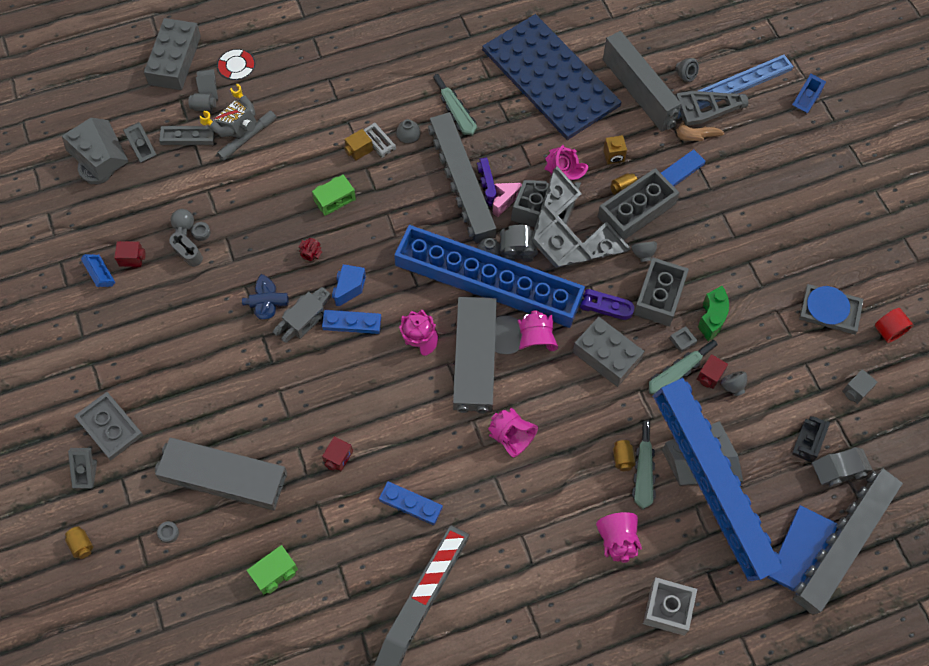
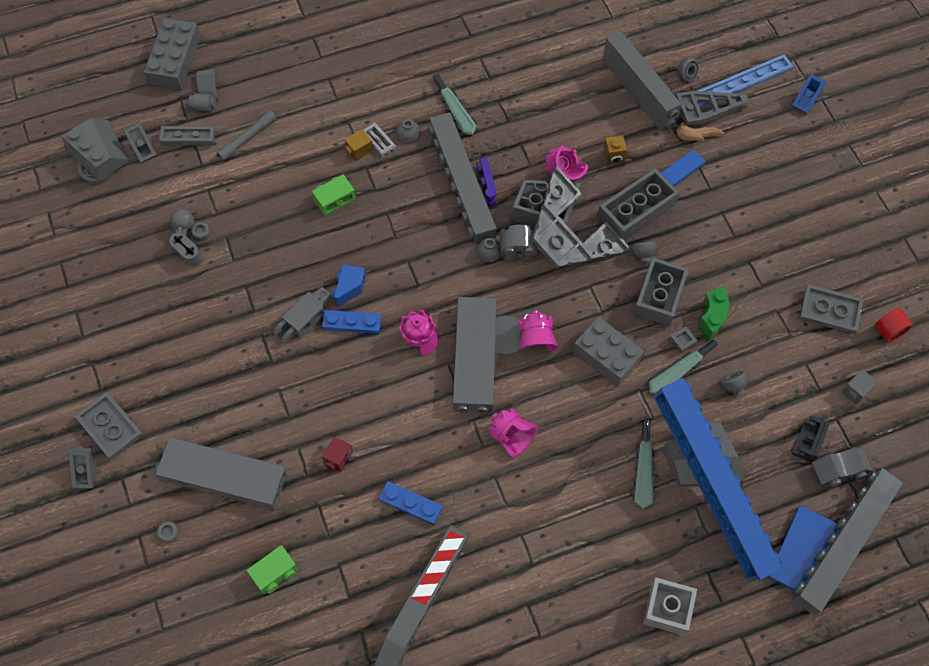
(78, 542): pearl gold brick -> none
(98, 270): blue plate -> none
(129, 254): dark red brick -> none
(233, 120): torso -> none
(236, 64): sticker -> none
(265, 298): dark blue plant -> none
(310, 249): dark red gear -> none
(488, 275): blue brick -> none
(506, 195): bright pink slope -> none
(551, 76): dark blue plate -> none
(607, 305): dark purple plate -> none
(619, 536): dark pink hat -> none
(622, 182): pearl gold brick -> none
(624, 455): pearl gold brick -> none
(712, 372): dark red brick -> none
(828, 305): blue sticker -> none

